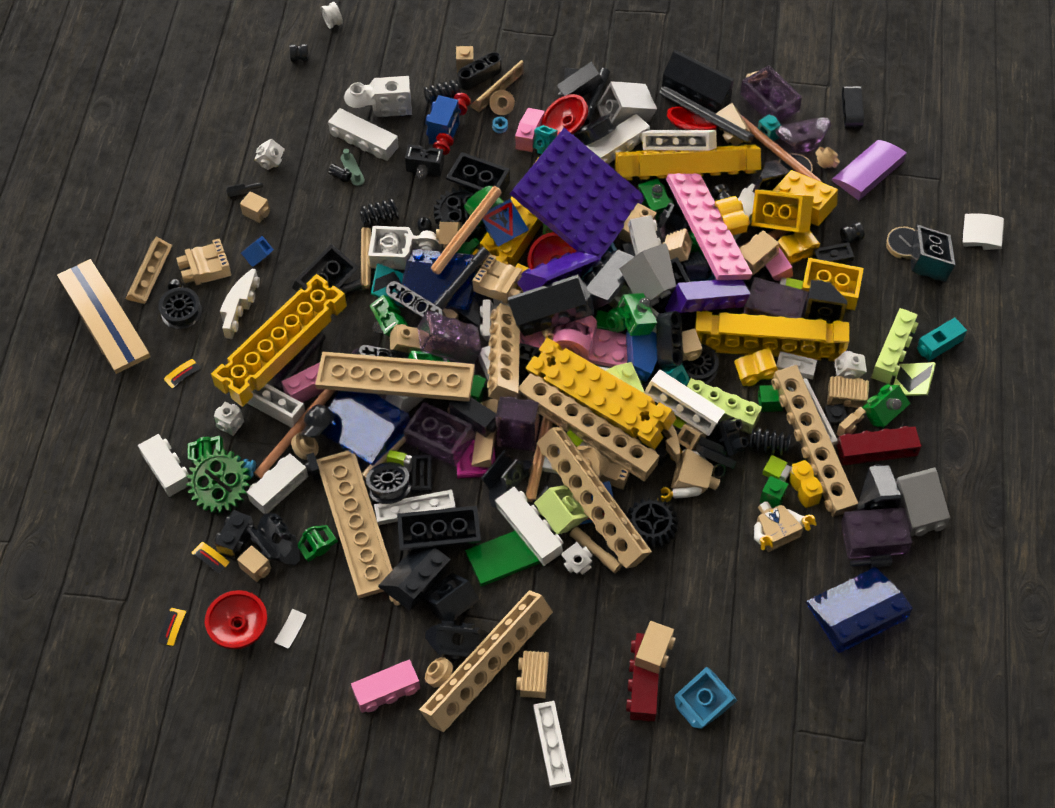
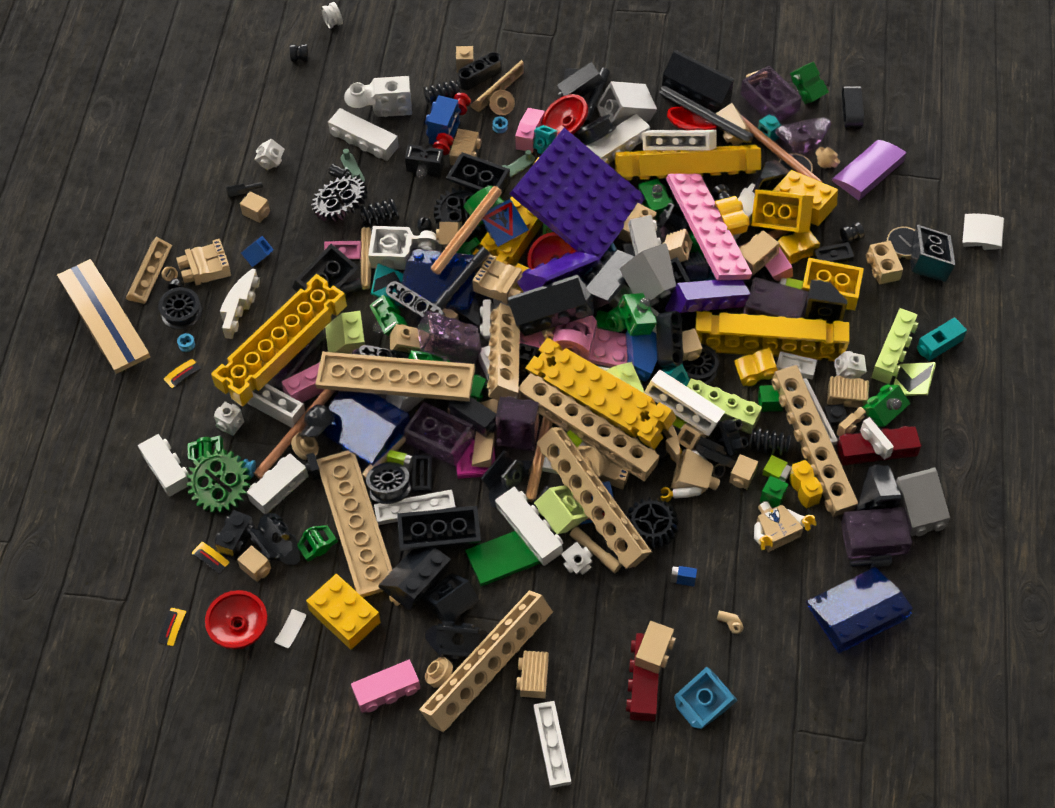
(172, 274): none -> tan hinge
(183, 339): none -> dark azure bush
(343, 611): none -> yellow brick
(345, 333): none -> yellowish green slope
(350, 249): none -> bright pink slope
(351, 192): none -> black gear
(465, 142): none -> tan brick
(521, 163): none -> sand green piece
(683, 575): none -> blue piece
(732, 621): none -> tan arm
(743, 472): none -> tan brick
(809, 83): none -> green piece
(873, 434): none -> white plate
(884, 262): none -> tan brick

